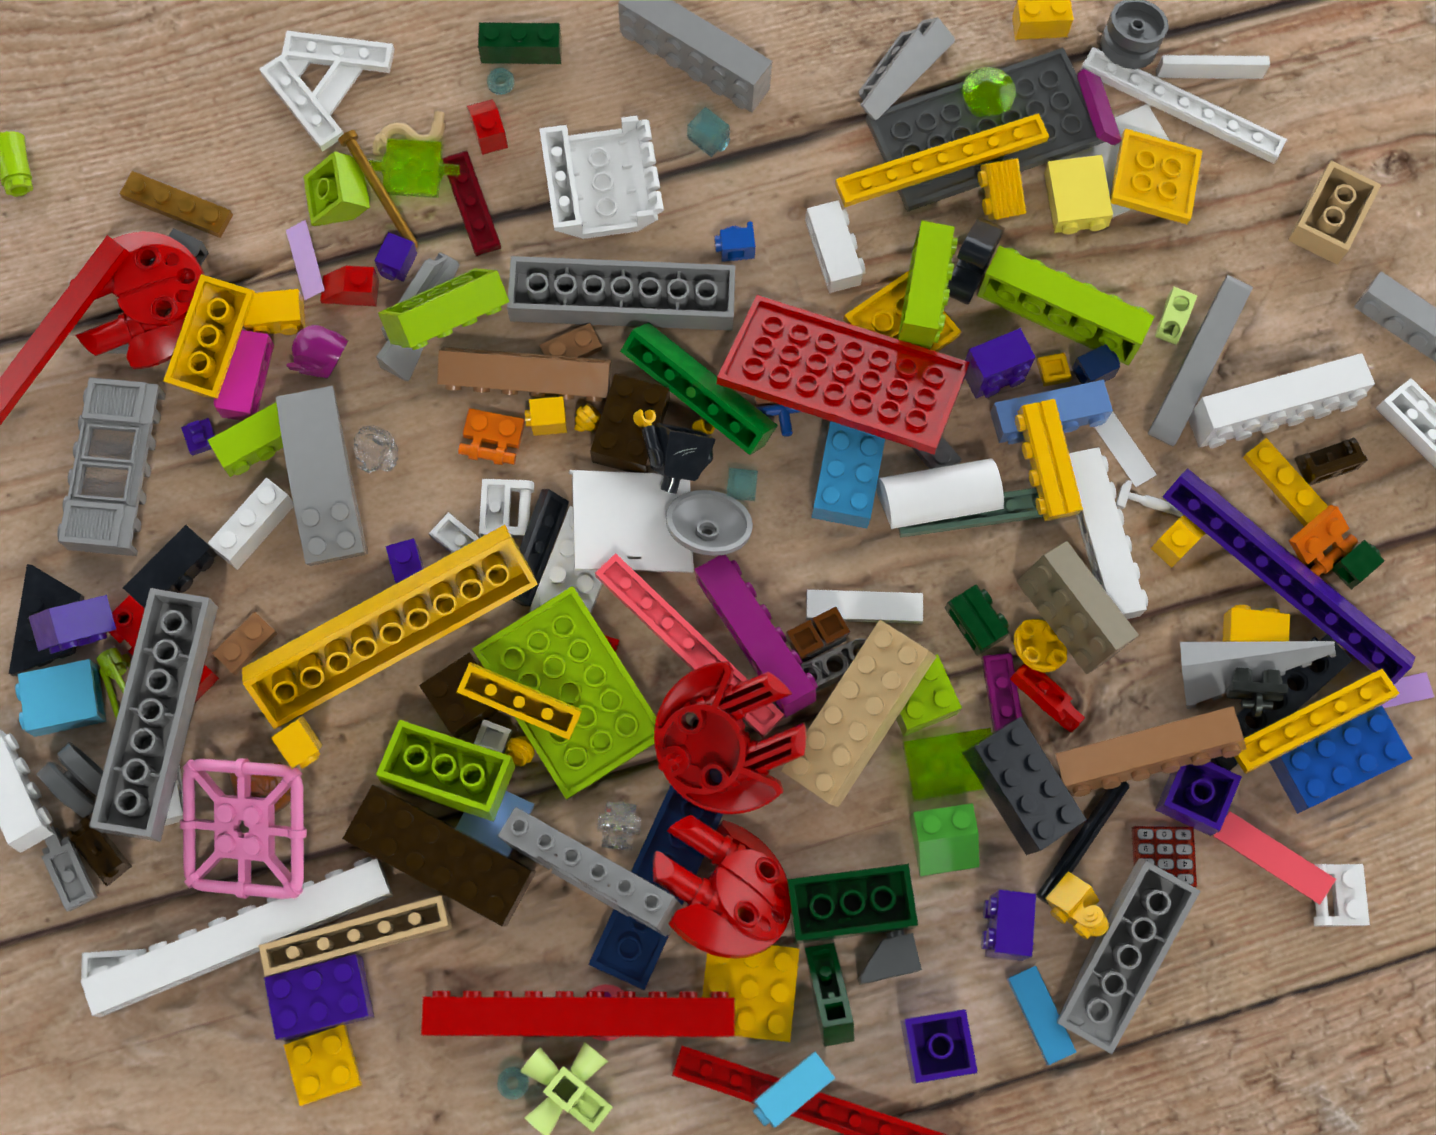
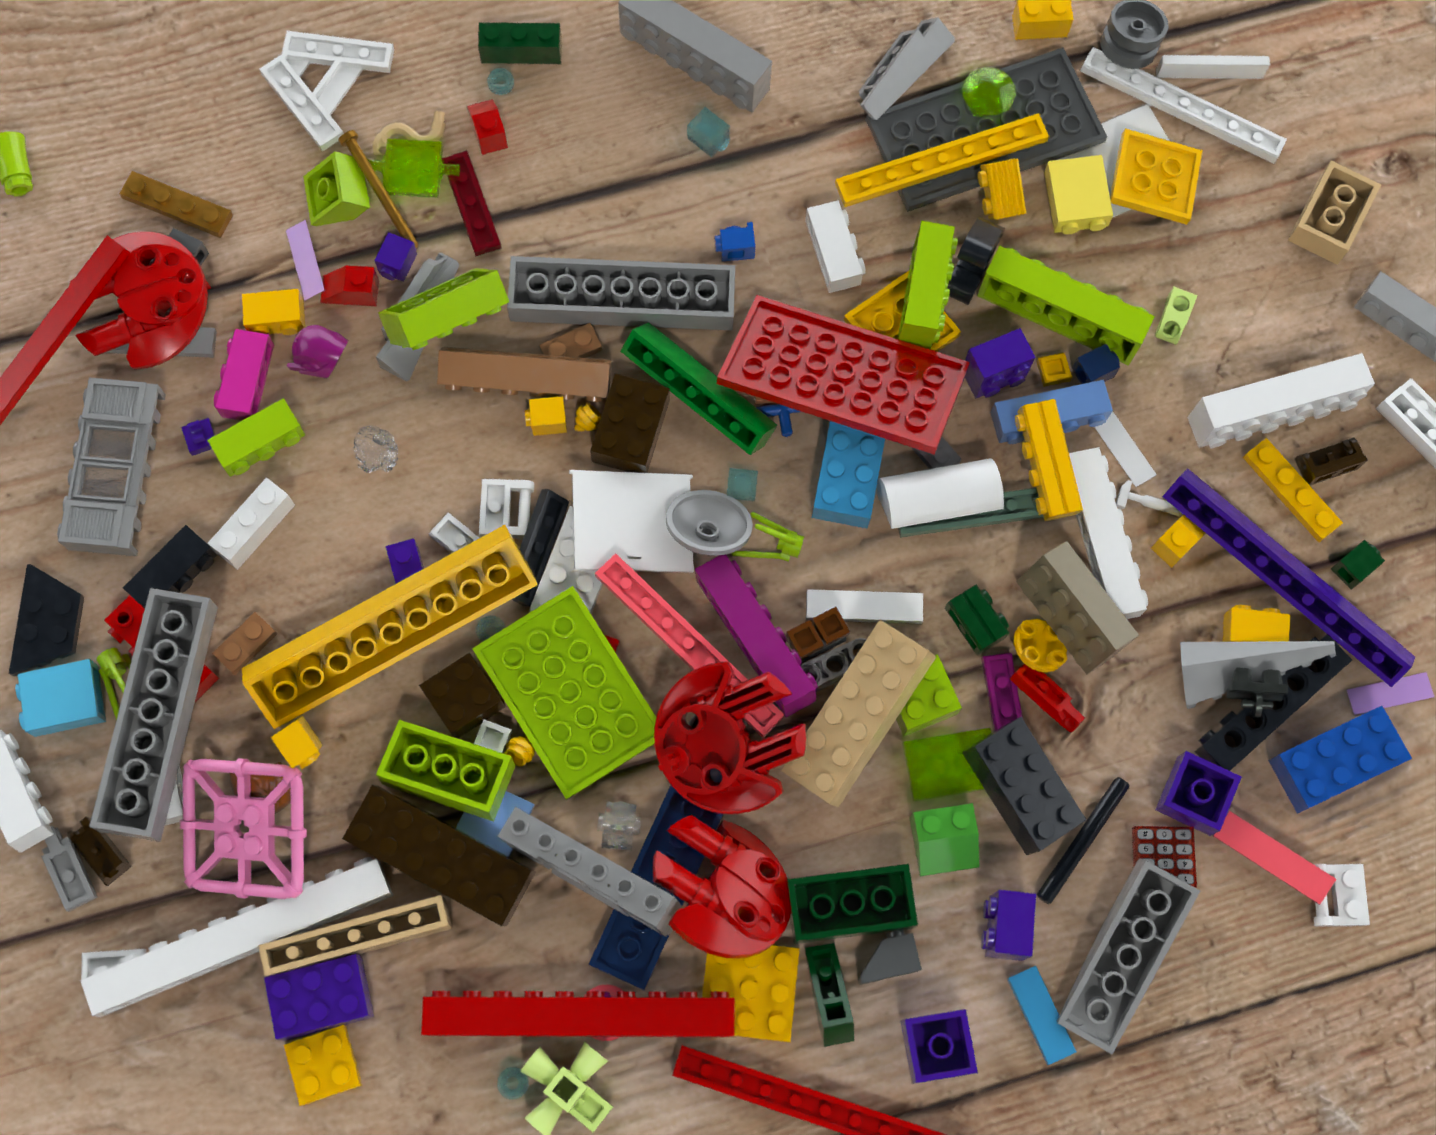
(72, 624): dark purple brick -> none
(73, 785): dark grey wheel -> none
(209, 337): yellow slope -> none
(320, 476): light grey slope -> none
(486, 622): none -> clear light blue plate
(493, 429): orange plate -> none
(519, 700): yellow brick -> none
(602, 179): white slope -> none
(676, 450): black torso -> none
(789, 541): none -> lime plant
(792, 1090): medium azure brick -> none
(1076, 903): yellow brick -> none
(1099, 107): magenta tile -> none
(1151, 752): medium nougat brick -> none
(1200, 361): light grey beam -> none
(1316, 720): yellow plate -> none
(1319, 535): orange plate -> none

